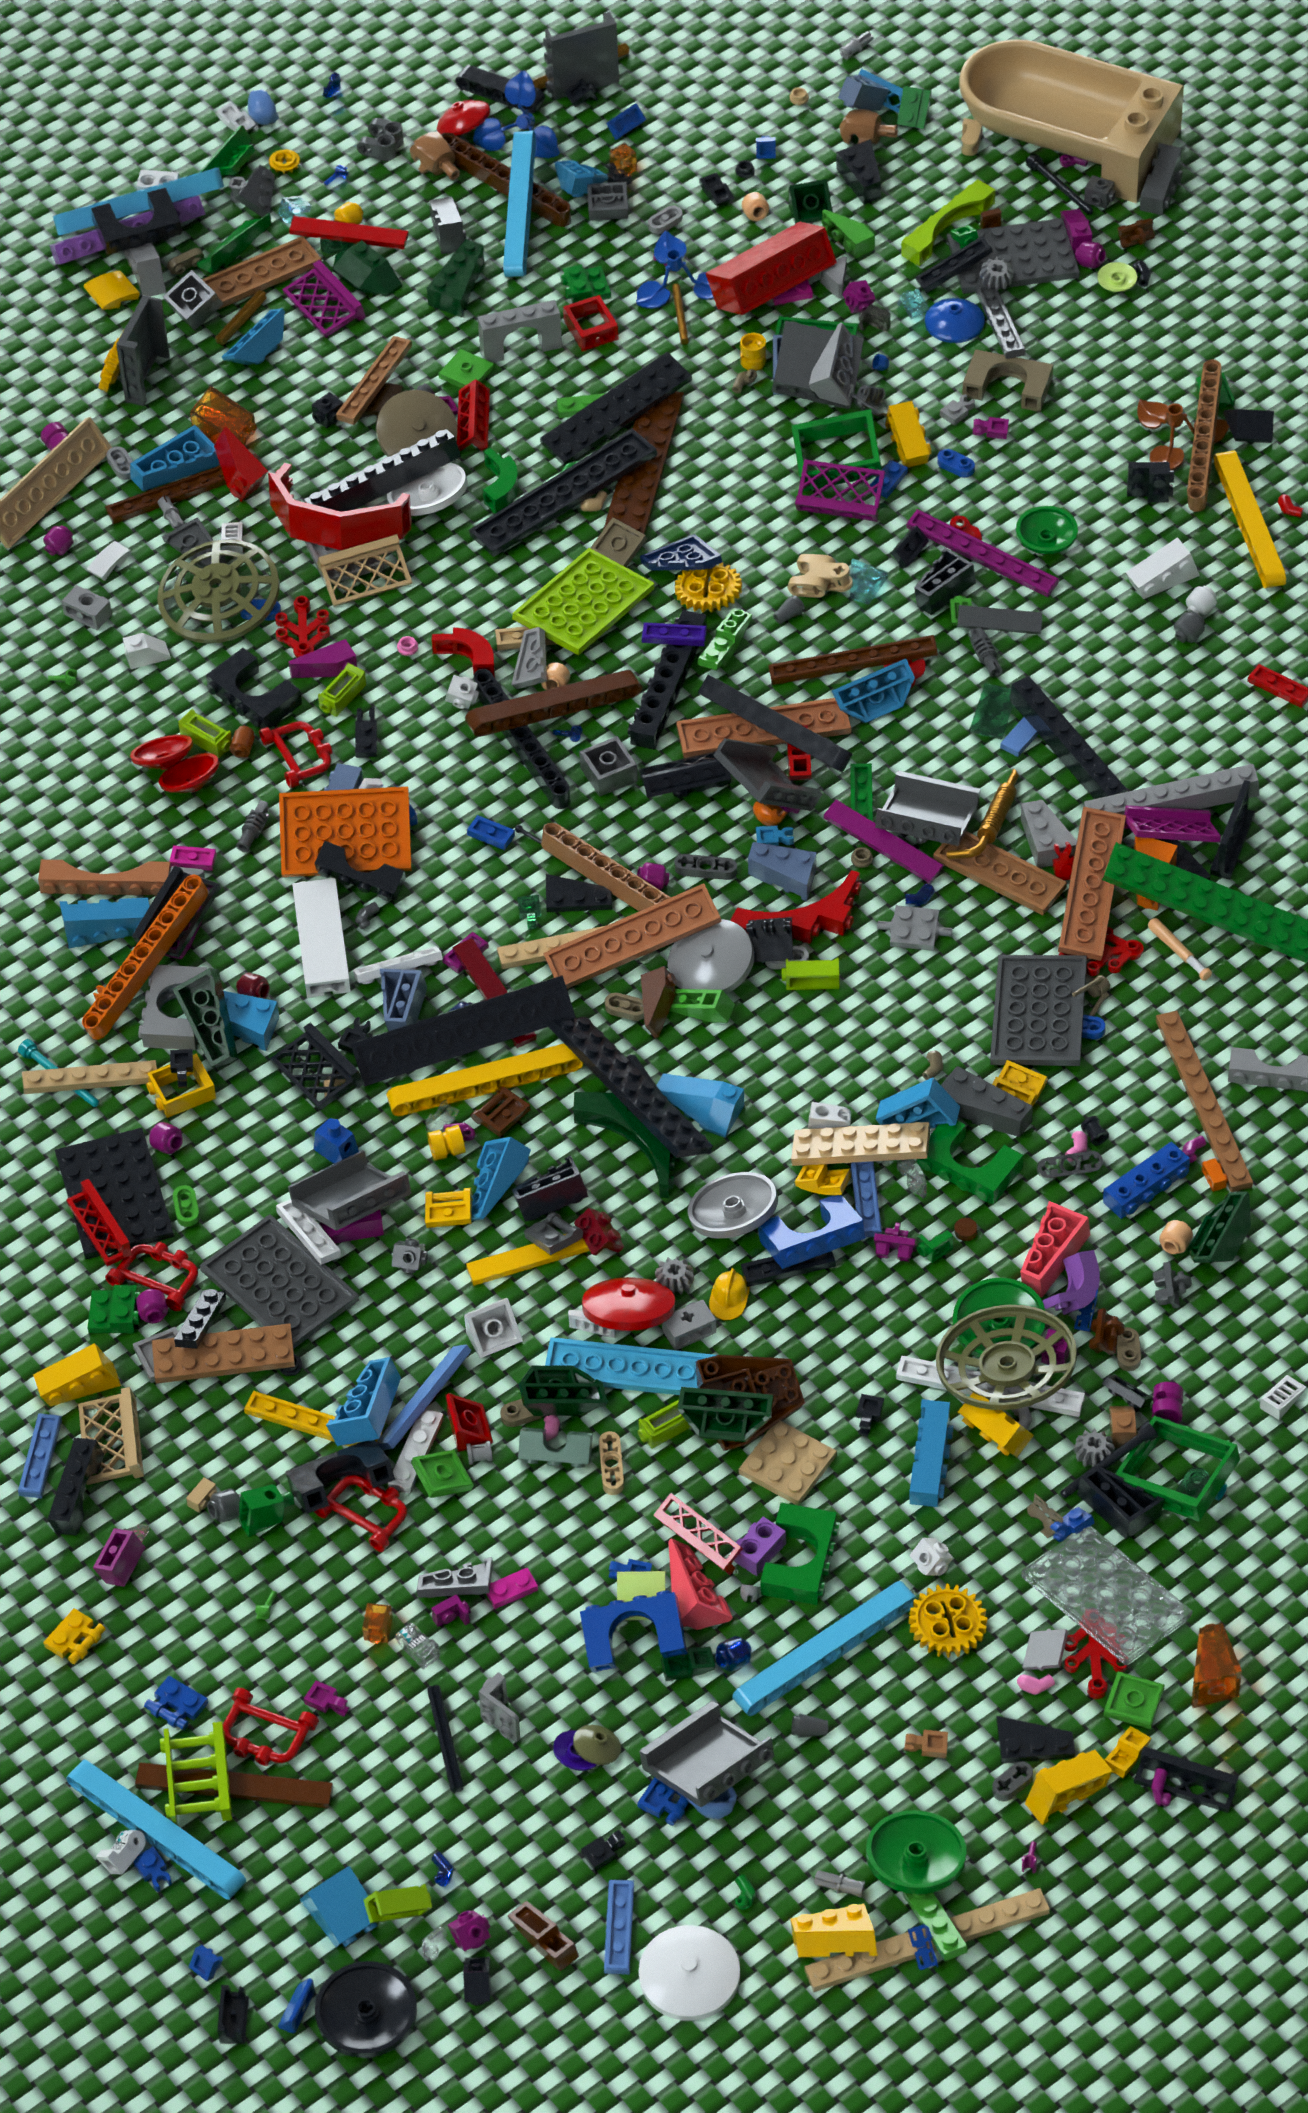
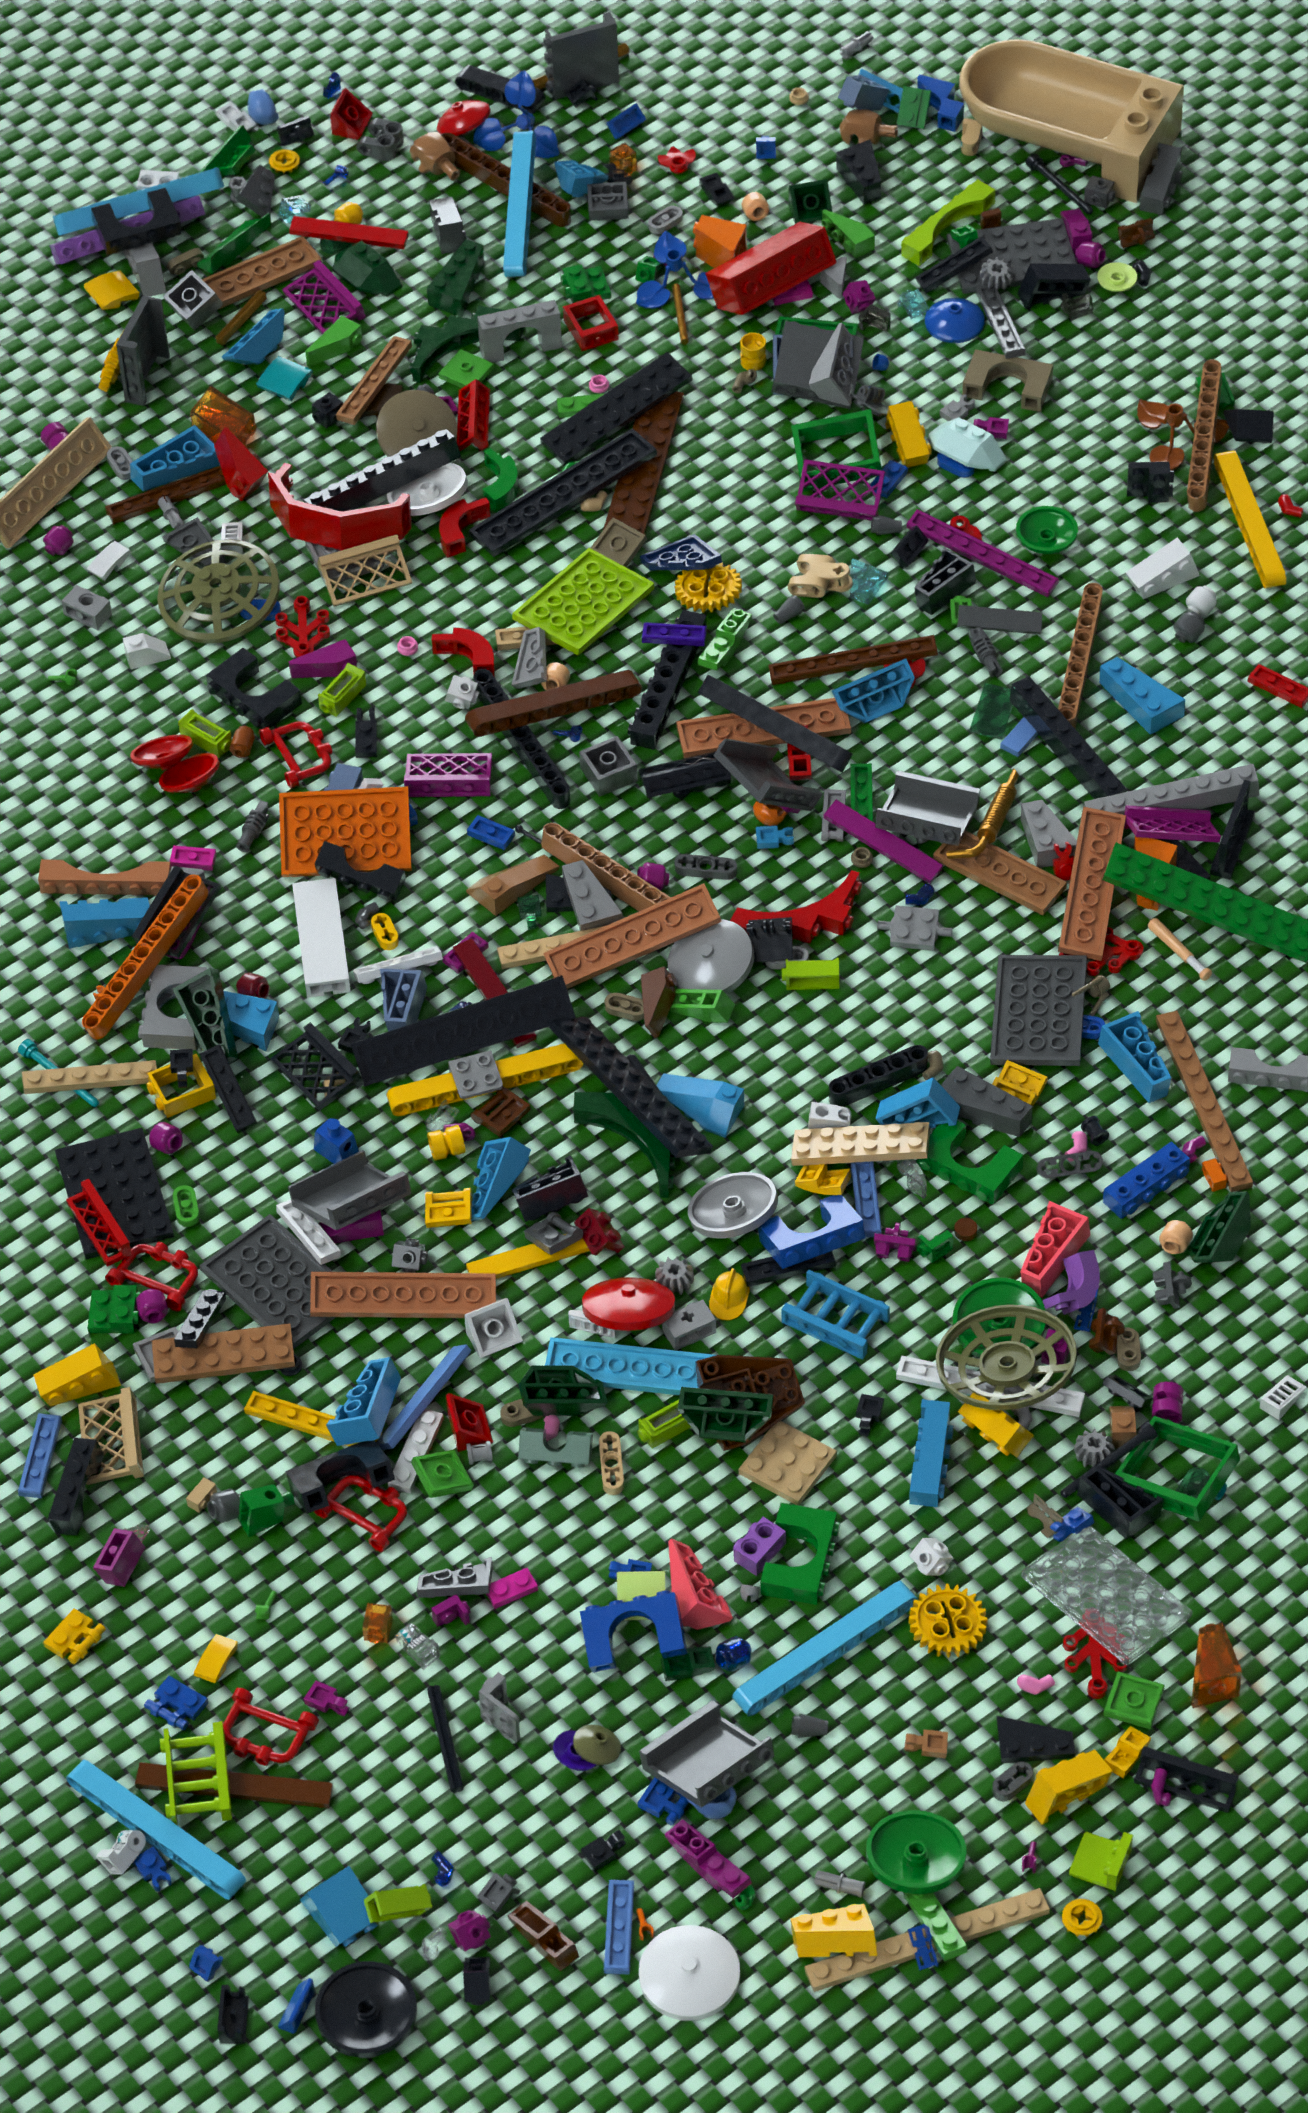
(215, 1658): none -> yellow slope
(228, 1088): none -> black tile
(284, 378): none -> teal slope
(295, 131): none -> black hips
(334, 341): none -> bright green slope
(349, 116): none -> red slope
(380, 932): none -> yellow beam
(400, 1294): none -> nougat plate
(436, 342): none -> dark green arch
(448, 783): none -> magenta fence
(455, 519): none -> red arch
(475, 1075): none -> light grey bracket
(498, 1891): none -> dark grey bracket
(503, 887): none -> medium nougat wedge
(588, 898): none -> light grey wedge
(598, 384): none -> bright pink plate
(643, 1924): none -> orange hand
(647, 269): none -> green bracket
(676, 160): none -> red plate
(697, 1542): fence -> none
(706, 1860): none -> magenta slope
(718, 240): none -> orange slope
(744, 169): black plate -> none
(784, 867): sand blue wedge -> none
(829, 797): none -> light grey plate
(834, 1333): none -> dark azure fence
(878, 1076): none -> black beam
(885, 525): none -> dark grey cone
(942, 99): none -> blue arch
(967, 444): none -> light aqua wedge
(1045, 1649): light grey piece -> none
(1050, 281): none -> black wedge
(1075, 1909): none -> yellow gear
(1077, 307): none -> clear smoke bracket
(1081, 652): none -> medium nougat beam
(1101, 1859): none -> lime bracket
(1136, 1056): none -> dark azure wedge
(1141, 696): none -> dark azure wedge

